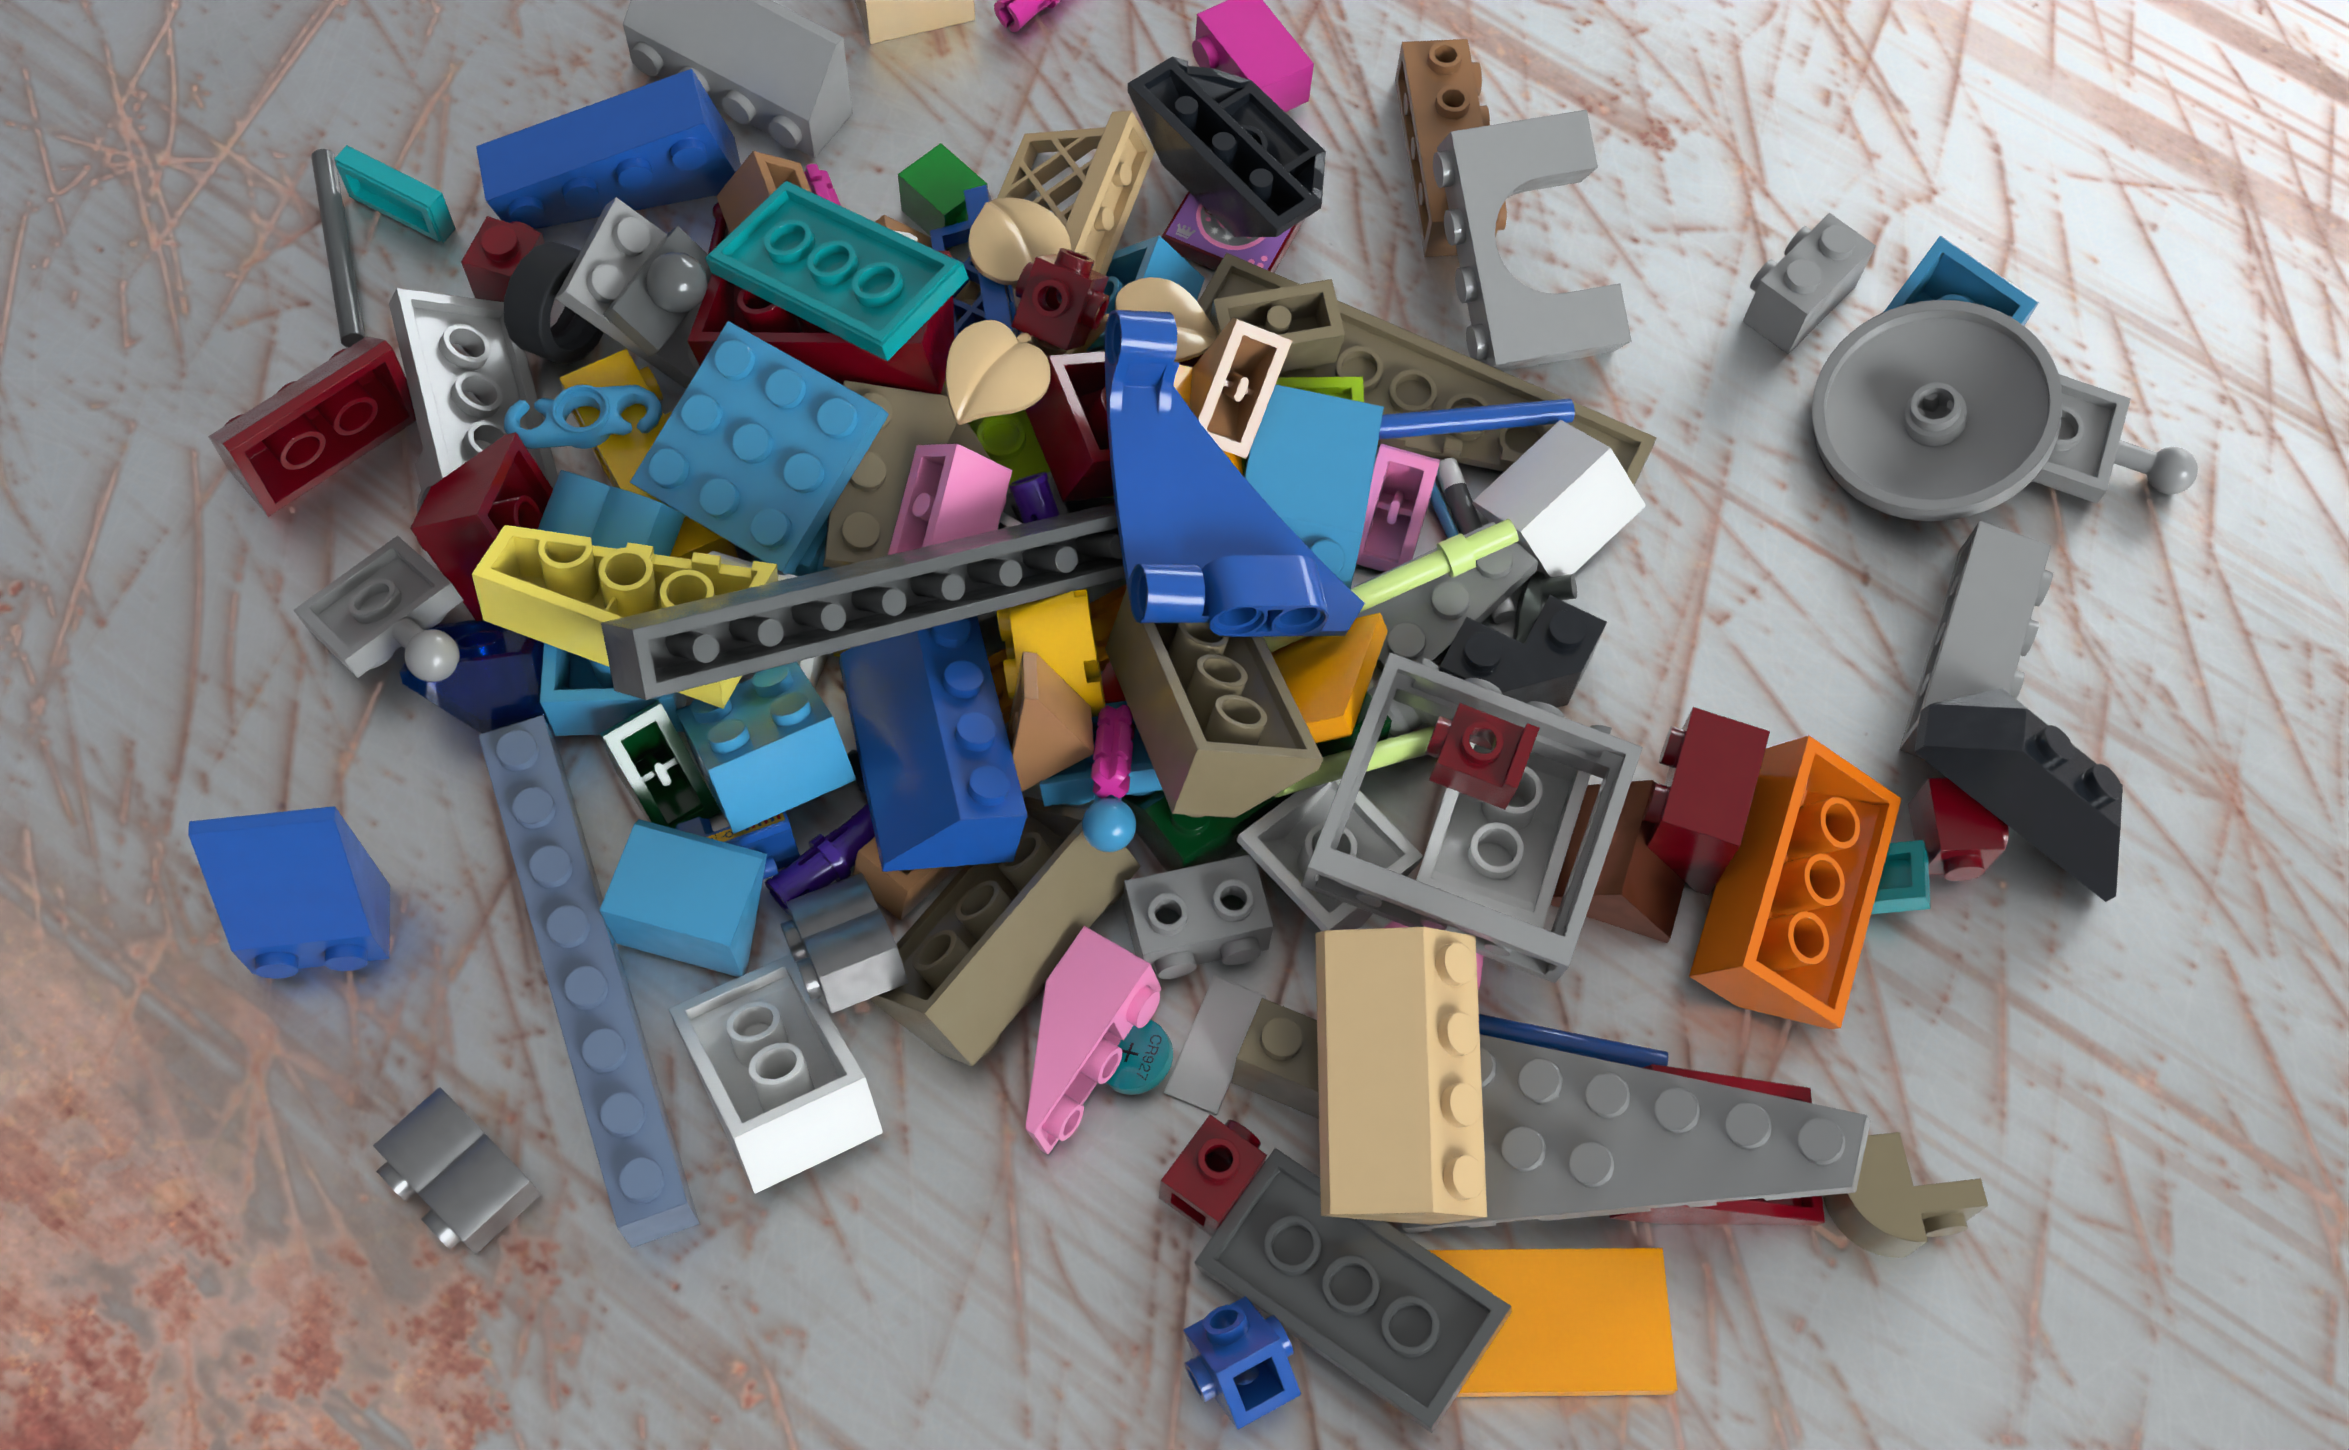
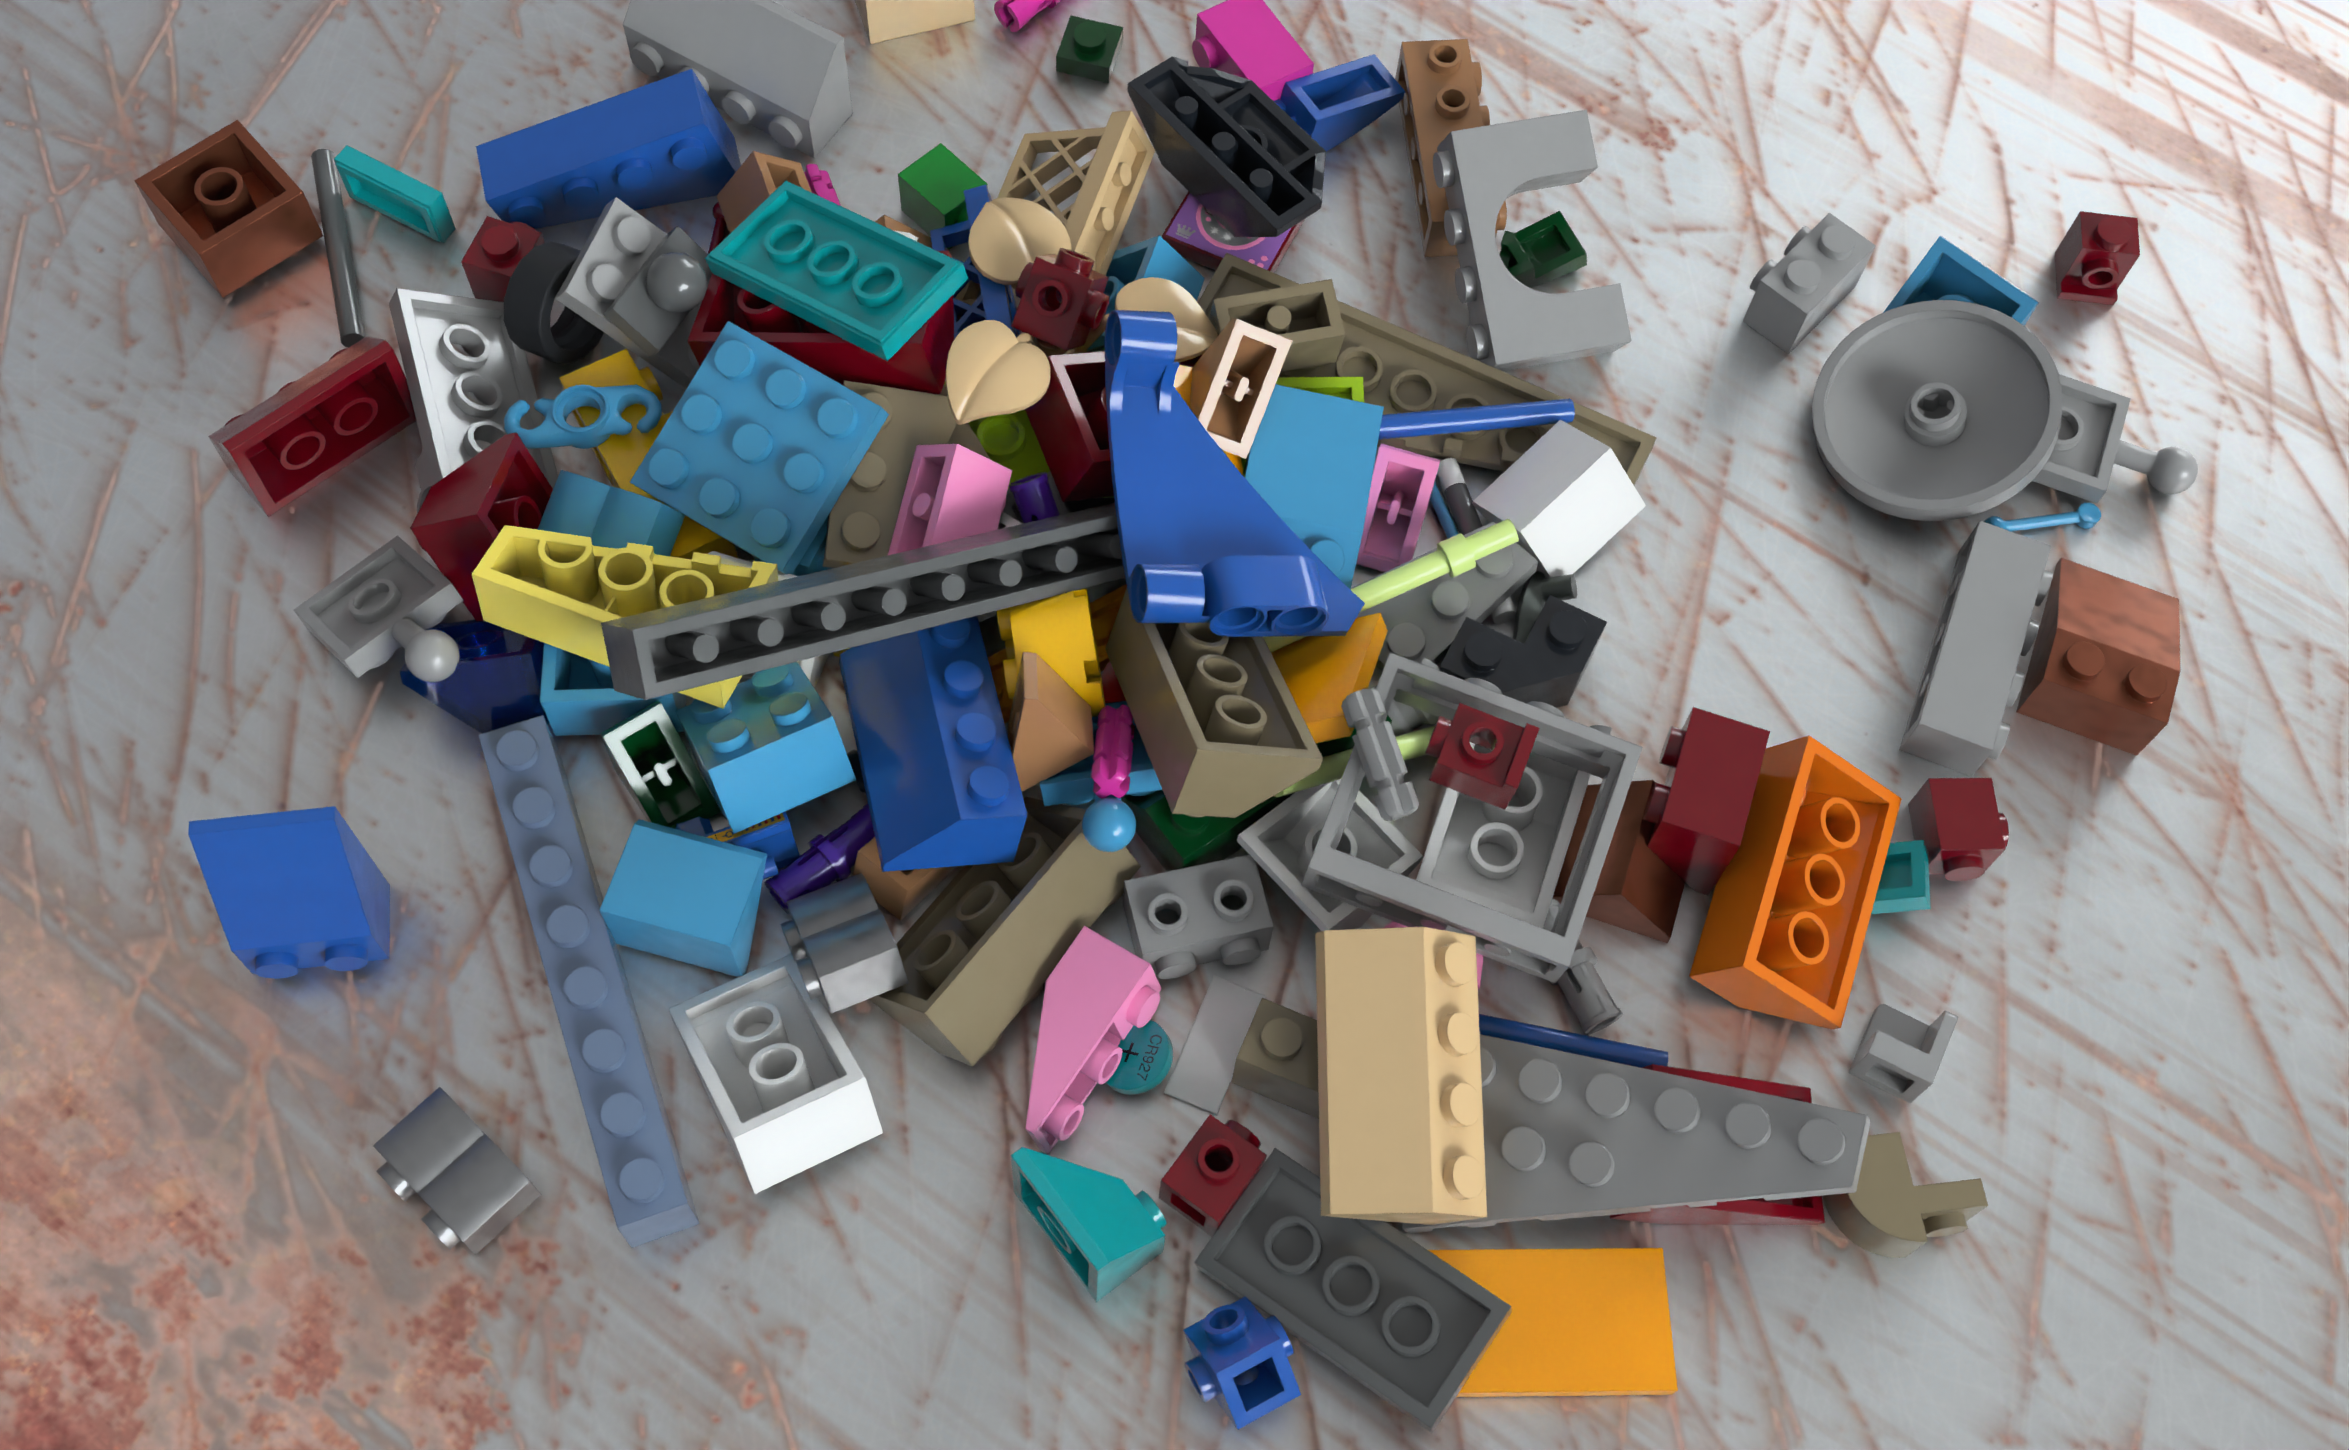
(229, 208): none -> copper brick
(1089, 49): none -> dark green plate
(1089, 1218): none -> teal slope
(1341, 99): none -> blue slope
(1380, 754): none -> light grey axle
(1542, 251): none -> dark green slope
(1584, 986): none -> light grey pin
(1902, 1051): none -> light grey panel
(2029, 781): black wedge -> none
(2085, 517): none -> dark azure hinge
(2096, 257): none -> dark red brick
(2104, 658): none -> copper slope

